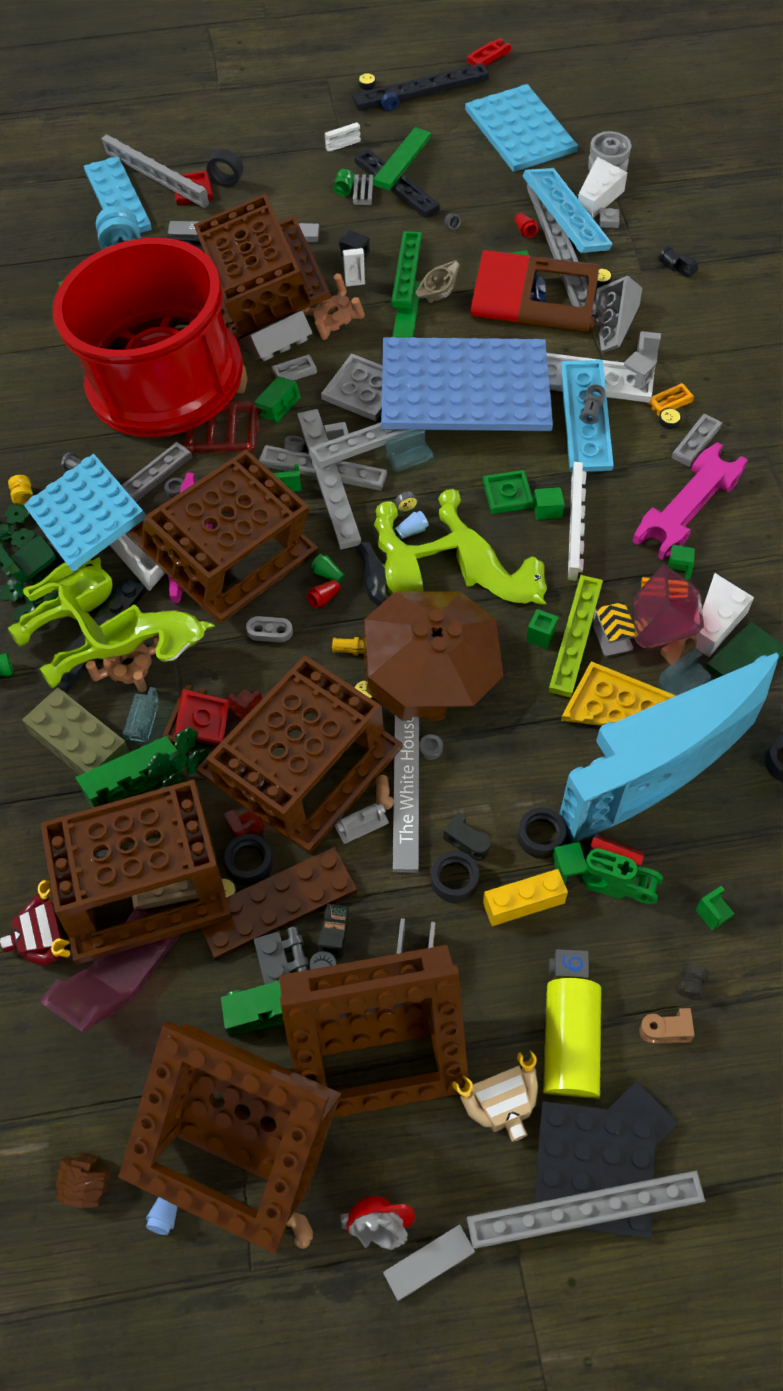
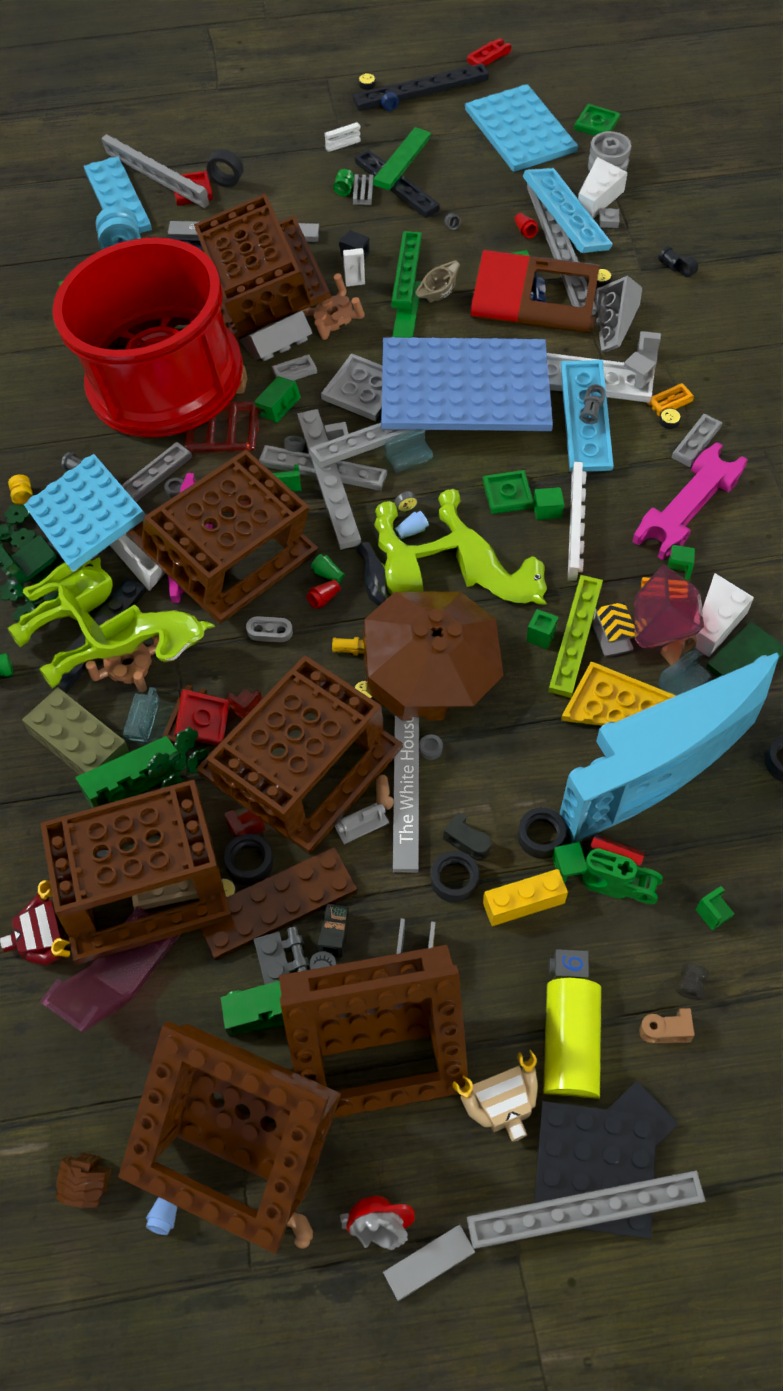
(596, 120): none -> green tile

